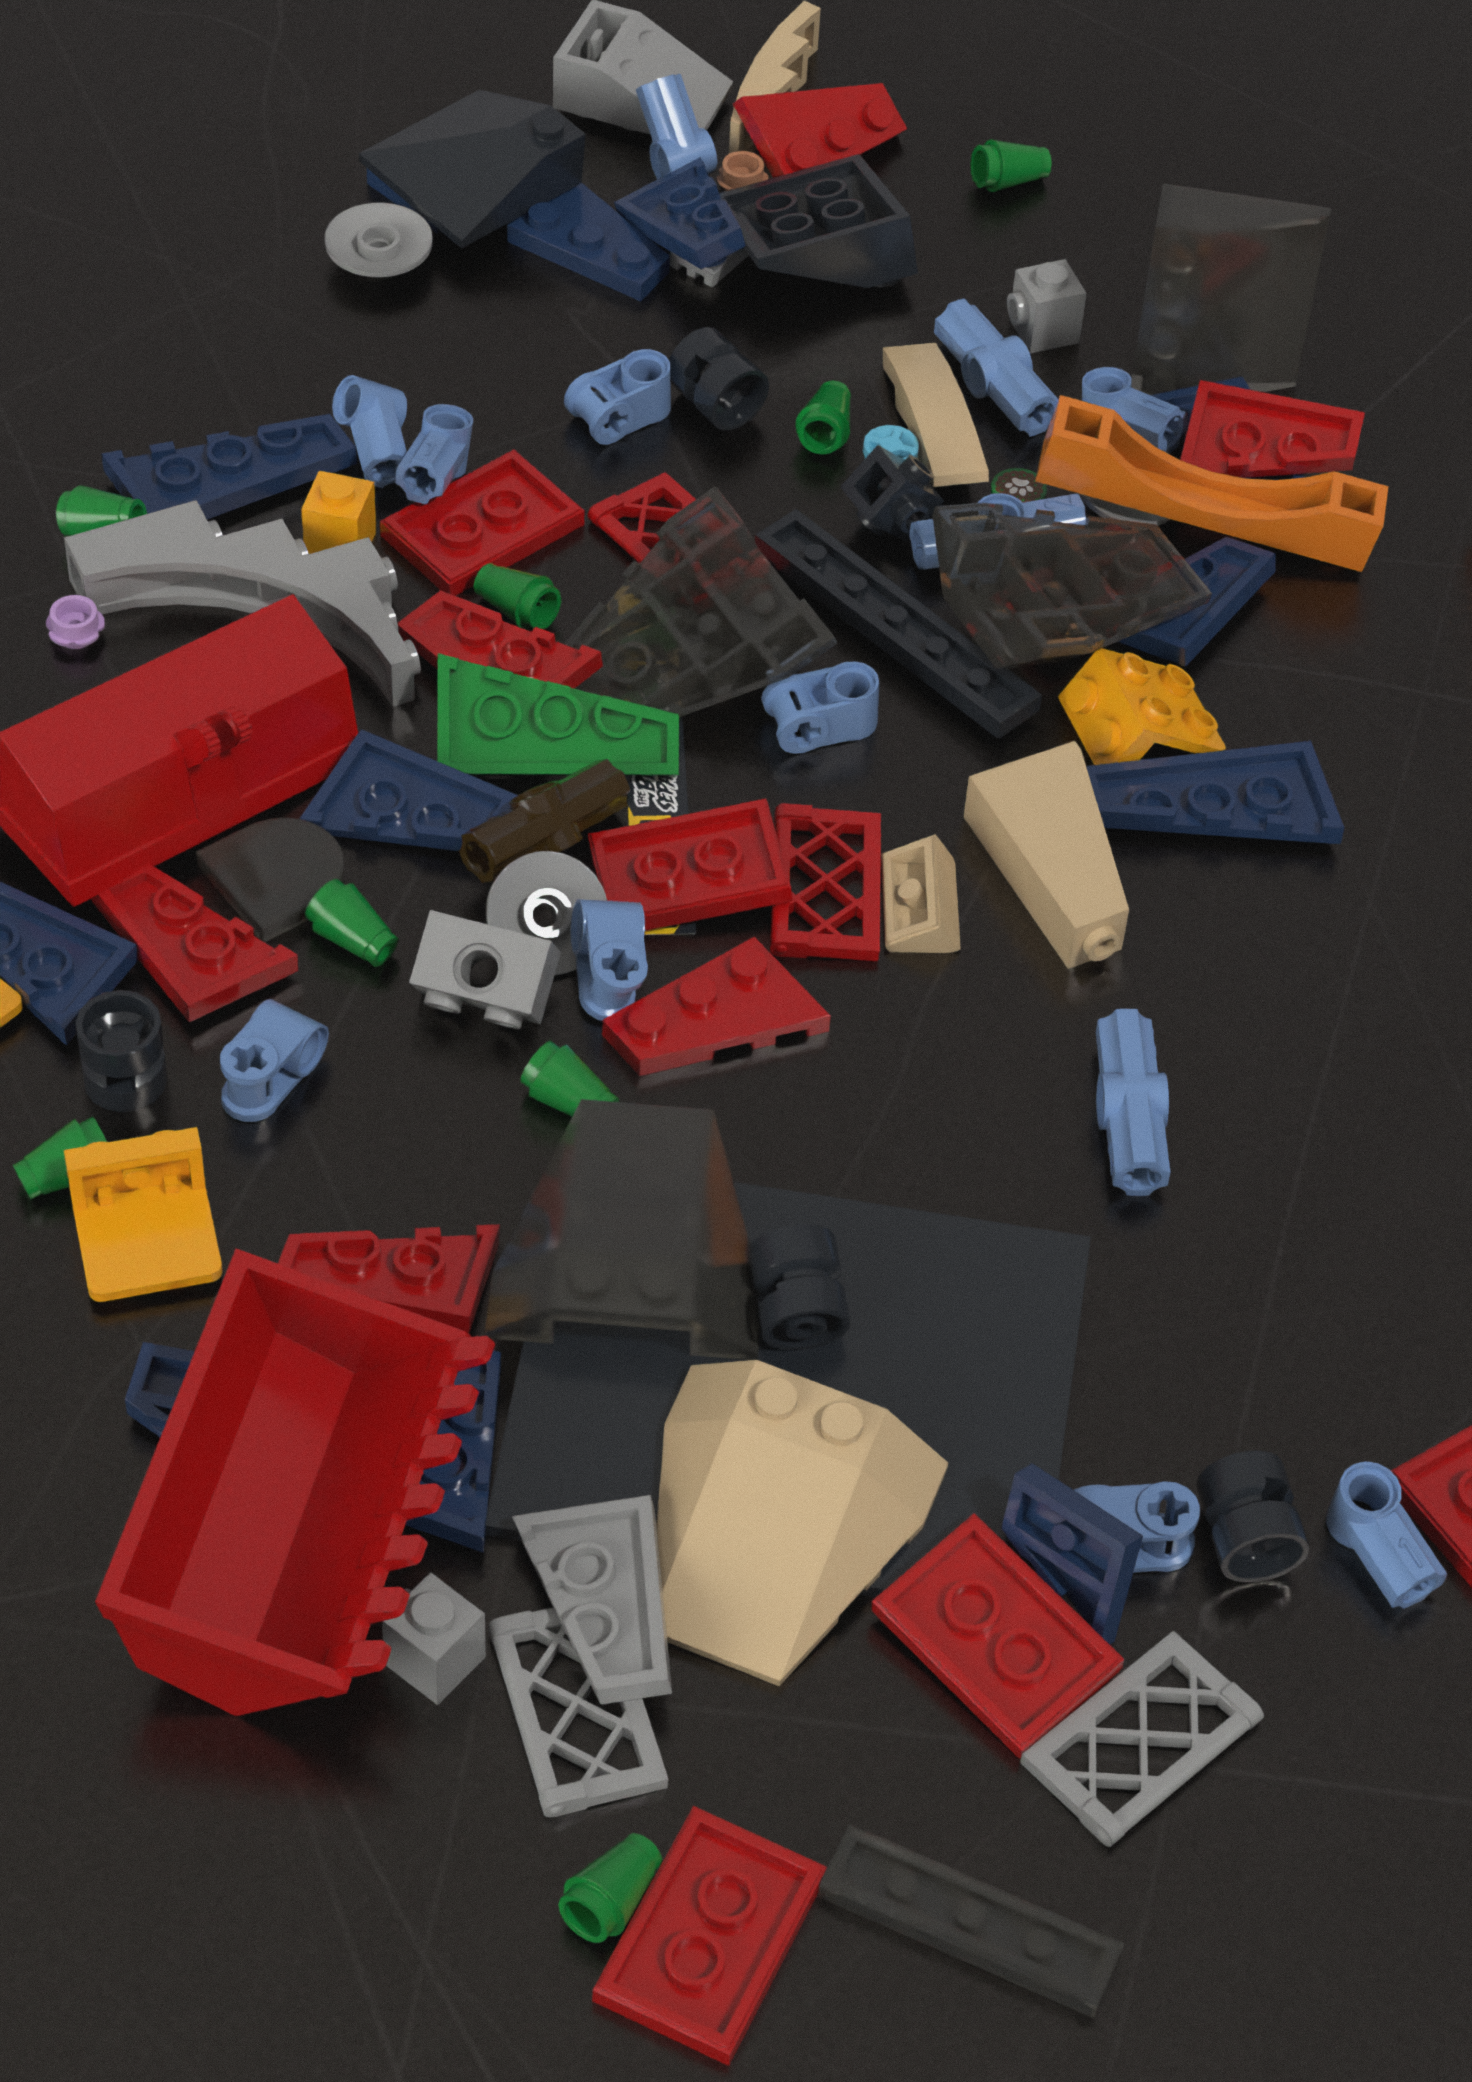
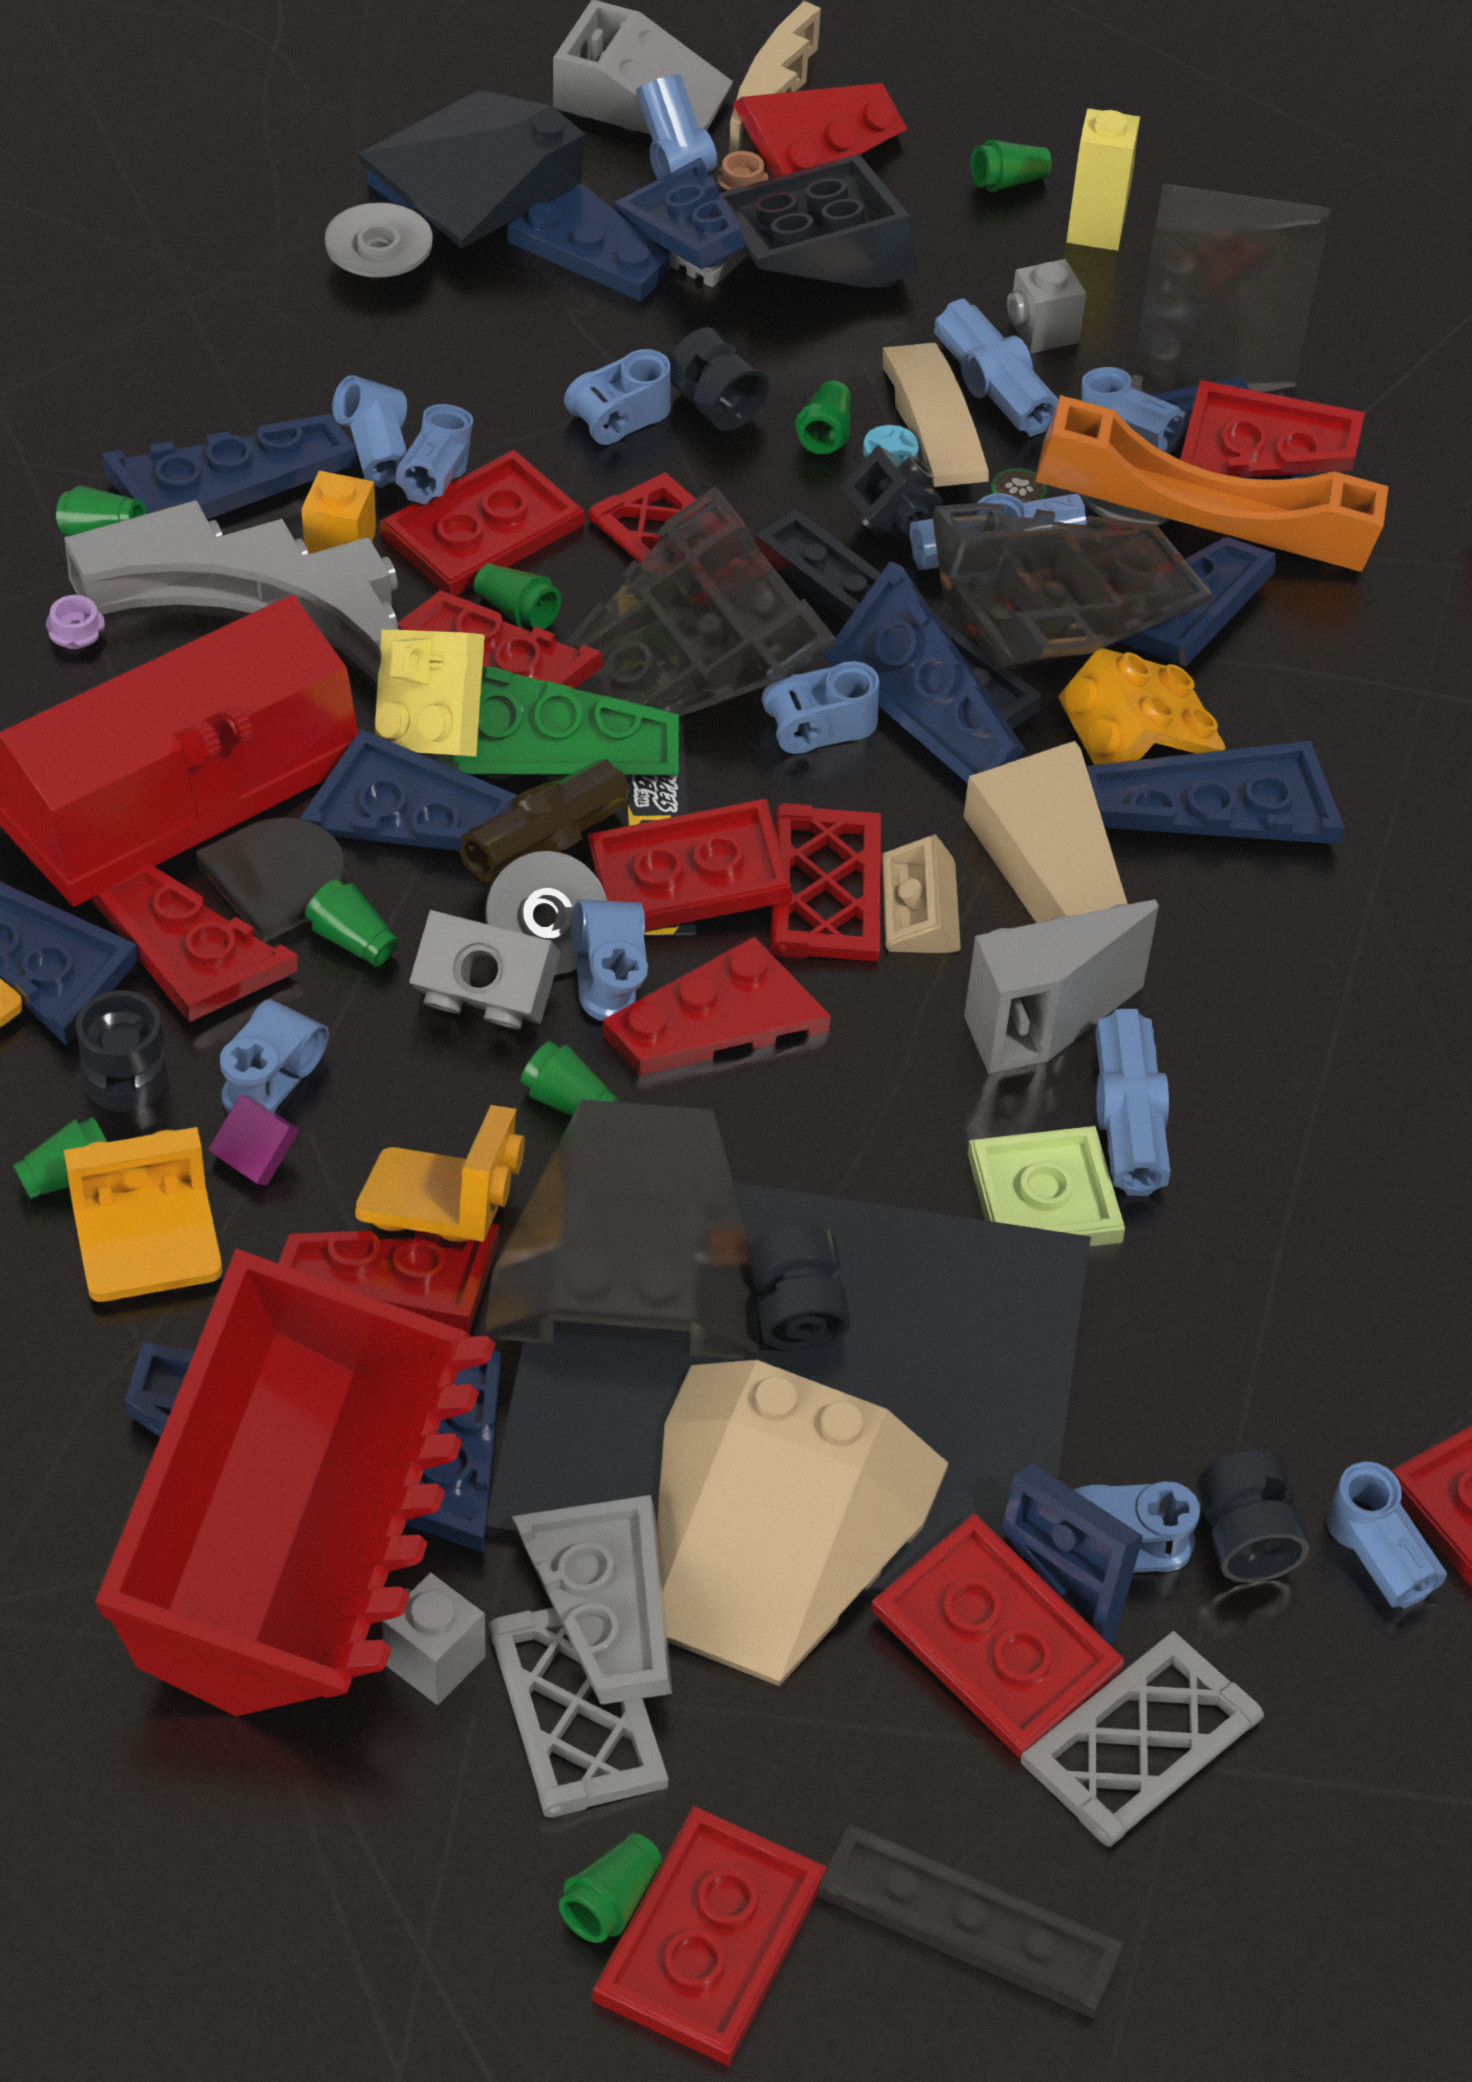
(253, 1140): none -> magenta tile
(430, 690): none -> light yellow hinge
(443, 1191): none -> light orange bracket
(925, 677): none -> dark blue wing
(1048, 1183): none -> yellowish green tile
(1053, 980): none -> light grey slope
(1103, 179): none -> light yellow slope

